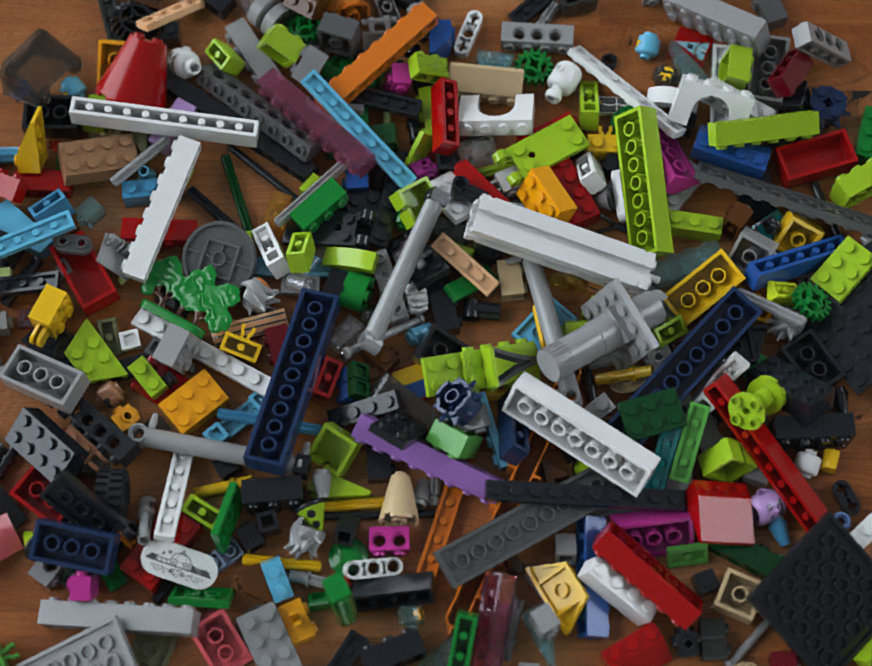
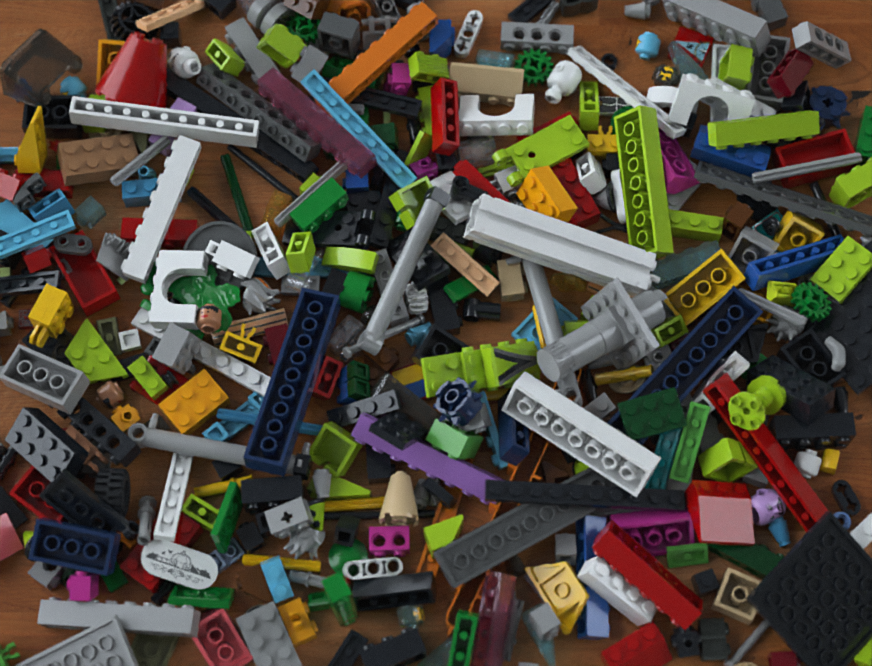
(24, 197): none -> dark grey slope
(37, 258): none -> red brick
(171, 266): none -> white arch
(208, 318): none -> nougat head
(233, 258): none -> white brick
(278, 518): none -> light grey brick
(439, 493): none -> black beam
(443, 533): none -> lime slope
(638, 10): none -> light grey cone
(807, 167): none -> light grey axle
(838, 353): none -> light grey arm

